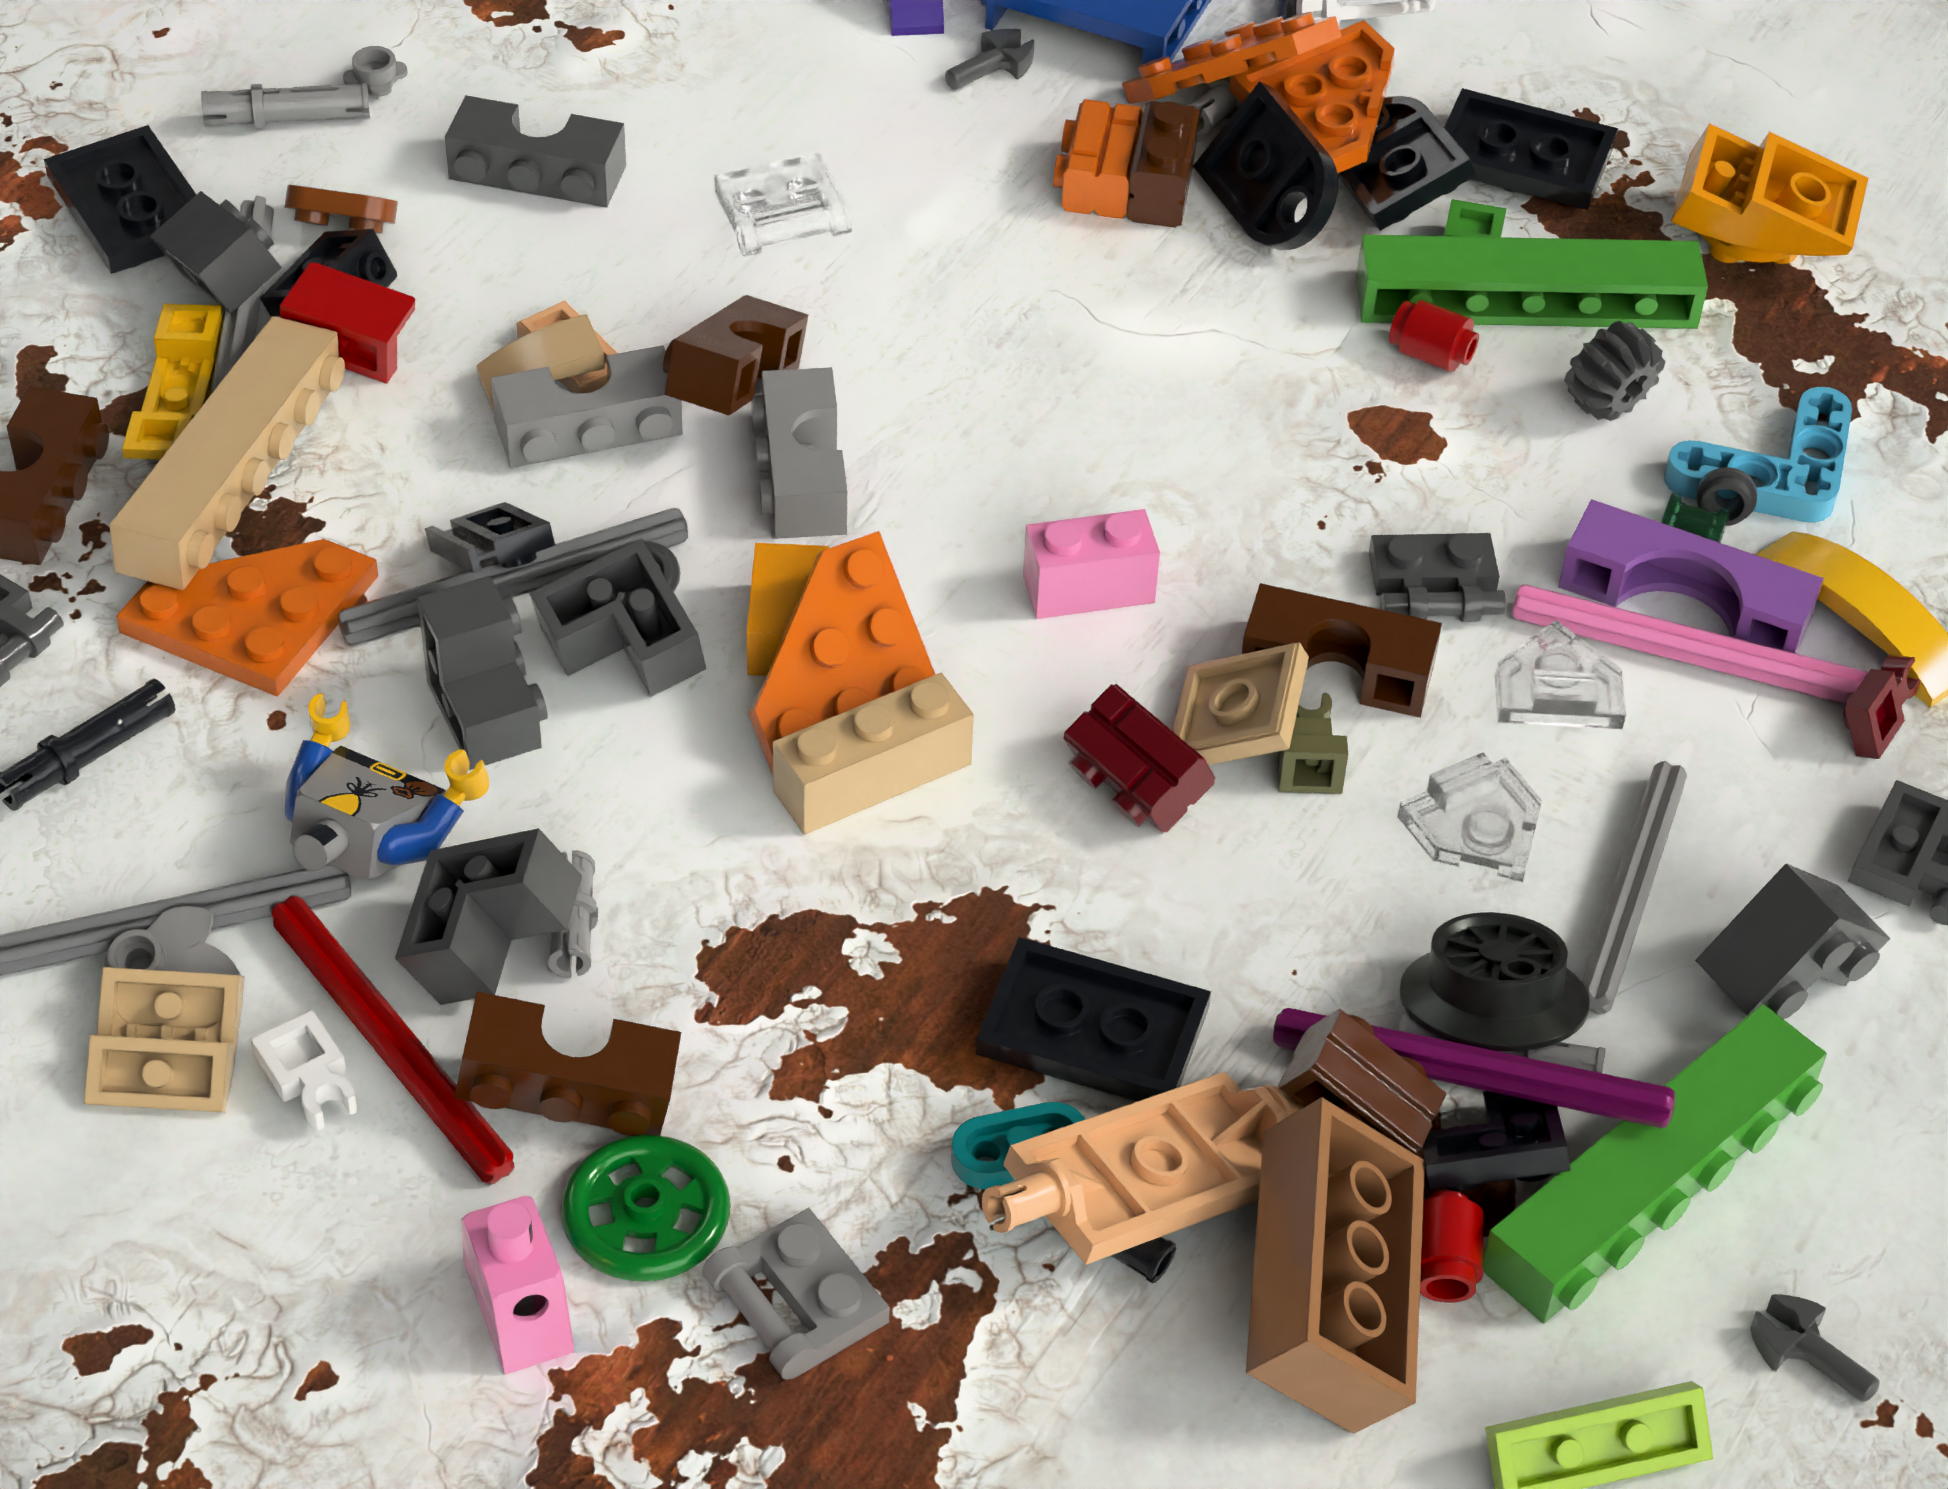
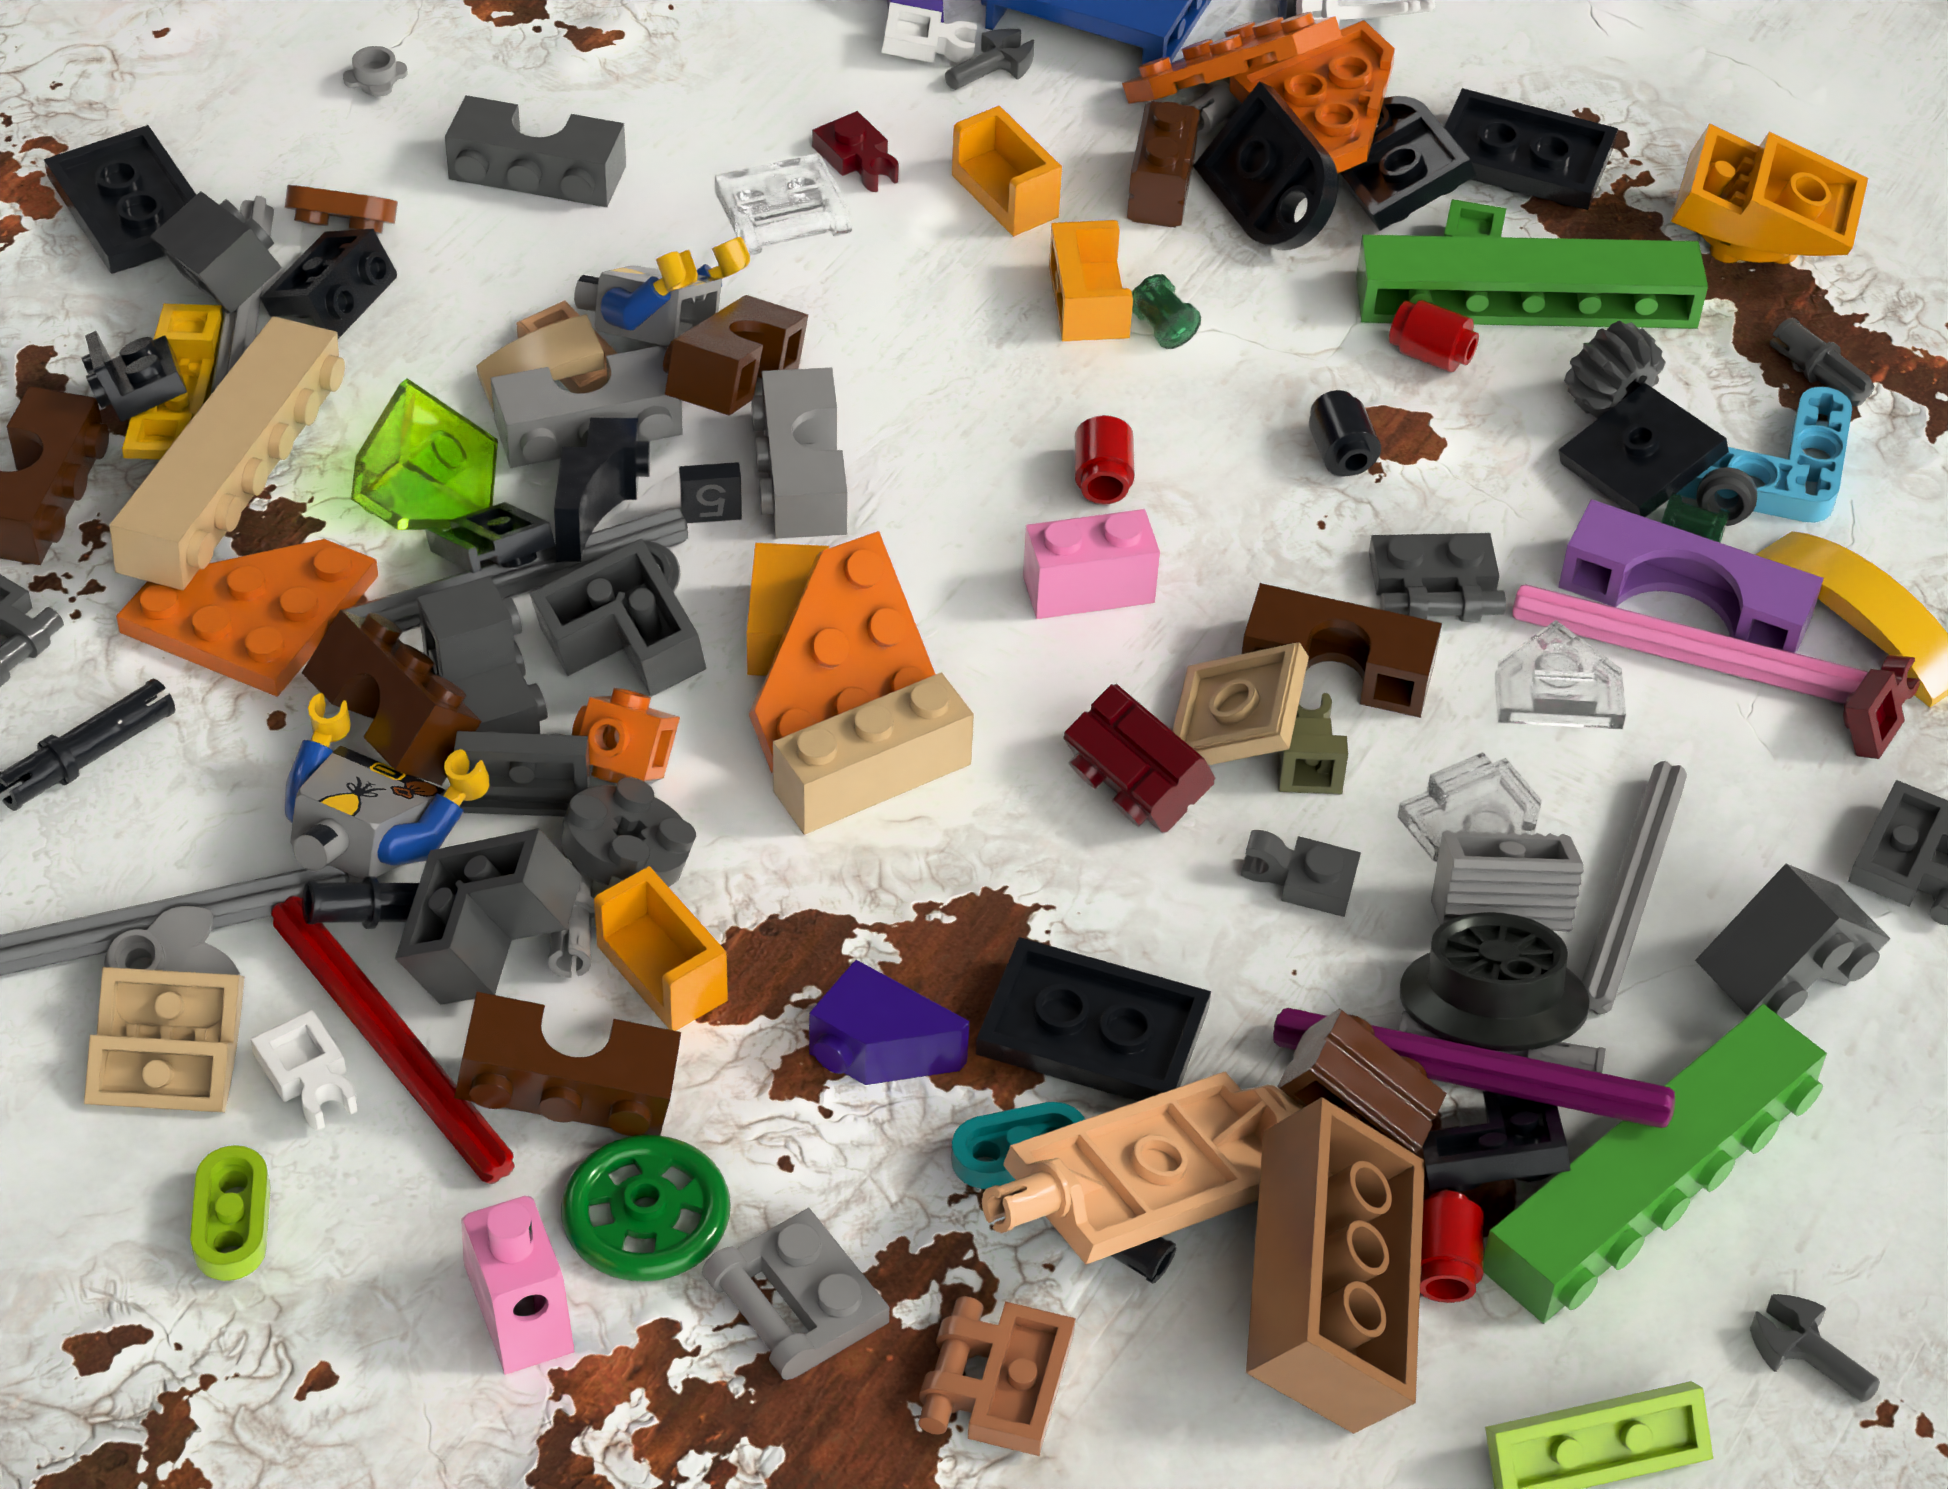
(135, 380): none -> black bracket
(230, 1218): none -> lime plate
(284, 104): light grey pin -> none
(358, 310): red panel -> none
(358, 902): none -> black axle
(394, 685): none -> reddish brown arch
(424, 463): none -> clear neon green slope
(527, 771): none -> dark grey plate
(596, 481): none -> black slope
(626, 736): none -> orange brick
(646, 828): none -> dark grey plate
(661, 948): none -> light orange panel
(663, 301): none -> torso
(710, 492): none -> black tile
(857, 146): none -> dark red plate
(884, 1030): none -> dark purple slope
(920, 34): none -> white plate
(1006, 170): none -> light orange panel
(1019, 1380): none -> nougat plate
(1089, 281): none -> light orange panel
(1098, 158): orange brick -> none
(1104, 459): none -> red brick
(1165, 312): none -> clear green bush
(1312, 873): none -> dark grey plate
(1343, 433): none -> black brick
(1508, 875): none -> light grey brick
(1643, 451): none -> black plate
(1821, 361): none -> dark grey axle

